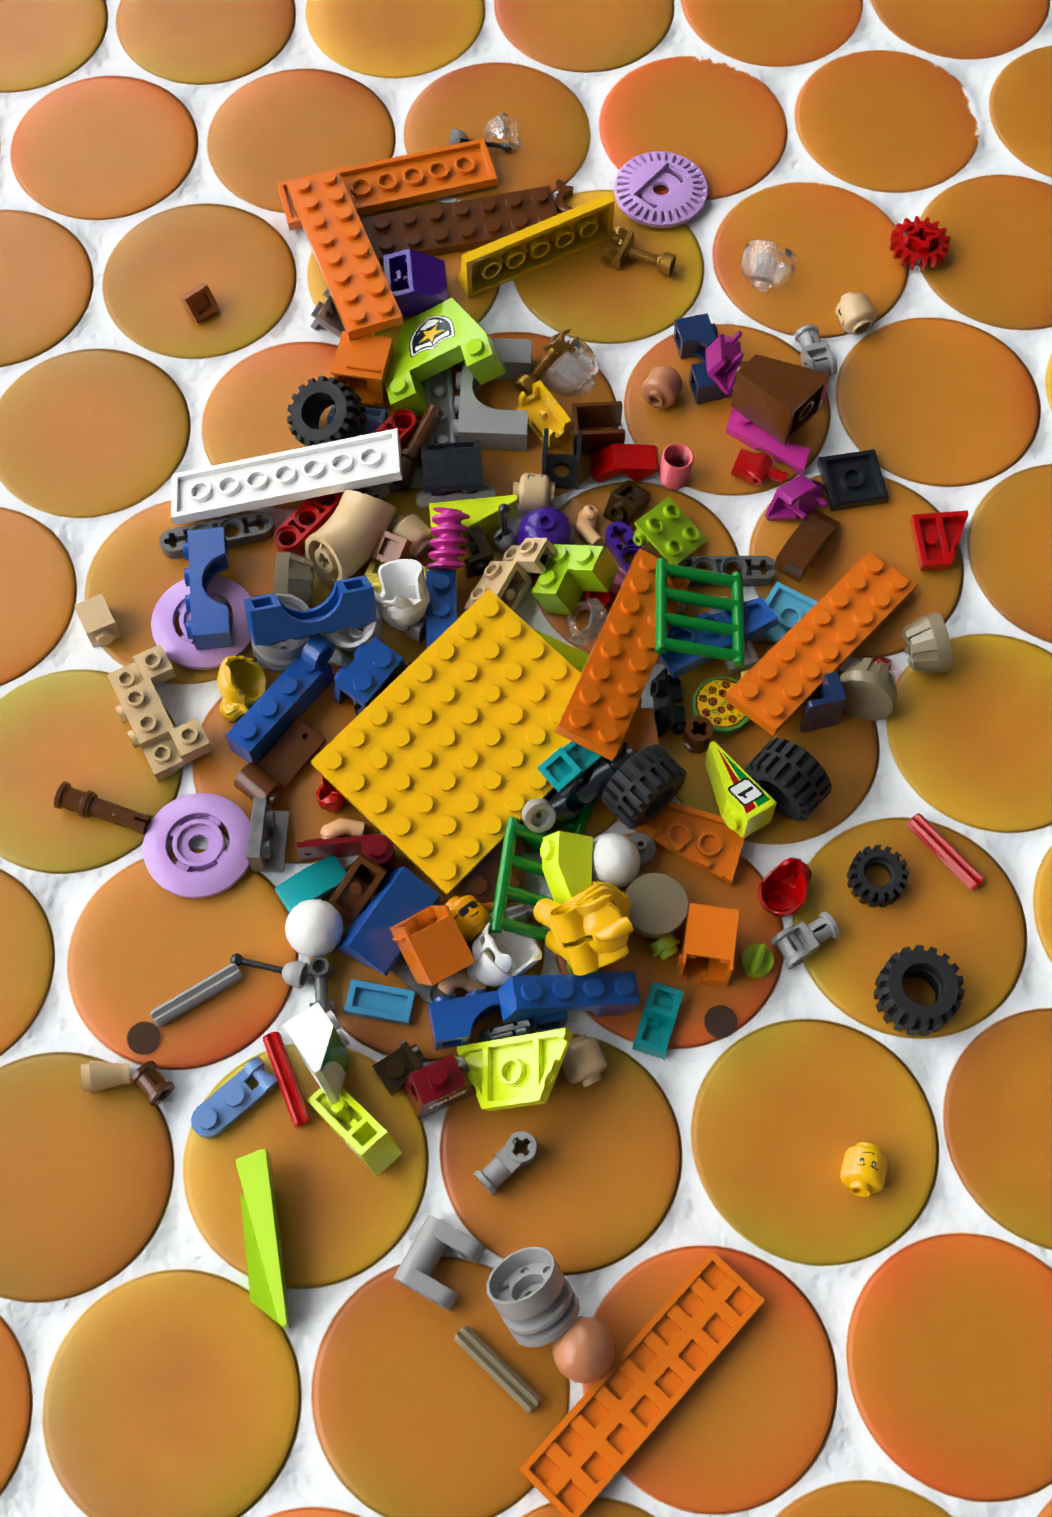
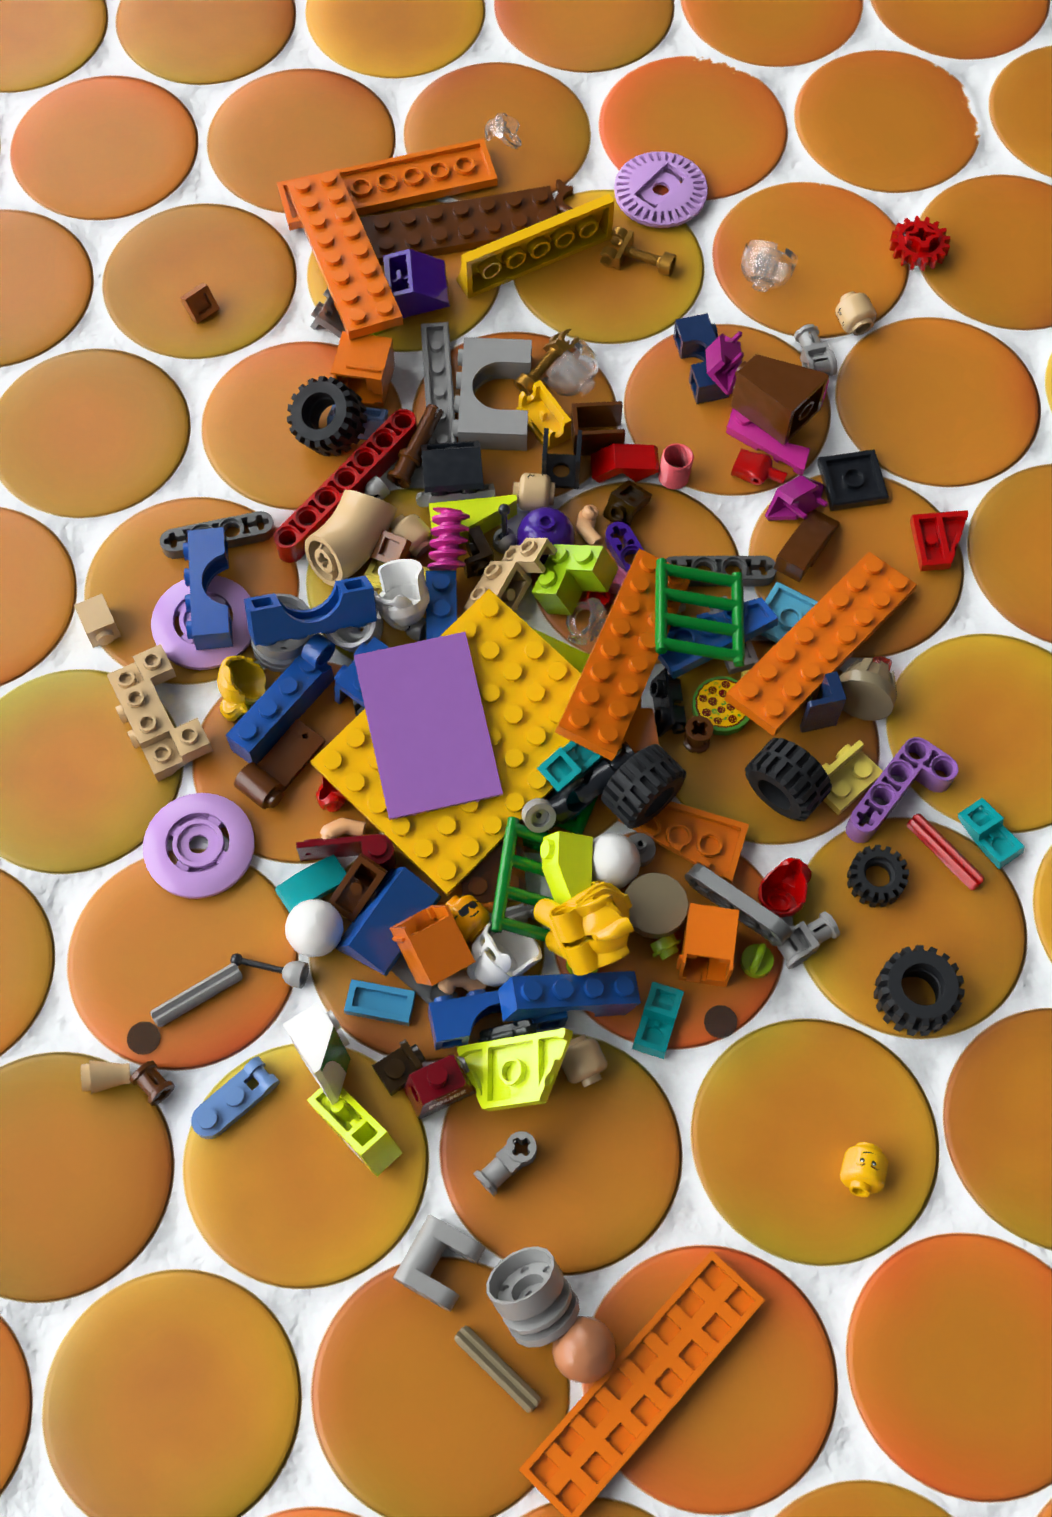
(89, 804): reddish brown pin -> none
(263, 1236): wedge -> none
(267, 837): flat silver bracket -> none
(286, 476): white plate -> none
(286, 1079): red axle -> none
(294, 576): dark tan piece -> none
(321, 972): dark grey bar -> none
(427, 725): none -> medium lavender piece
(433, 344): lime wedge -> none
(459, 136): hinge -> none
(662, 387): nougat head -> none
(668, 532): lime hinge -> none
(739, 798): neon yellow slope -> none
(750, 911): none -> dark grey beam
(850, 776): none -> light yellow bracket
(892, 791): none -> medium lavender beam
(928, 644): dark tan piece -> none
(990, 835): none -> teal slope

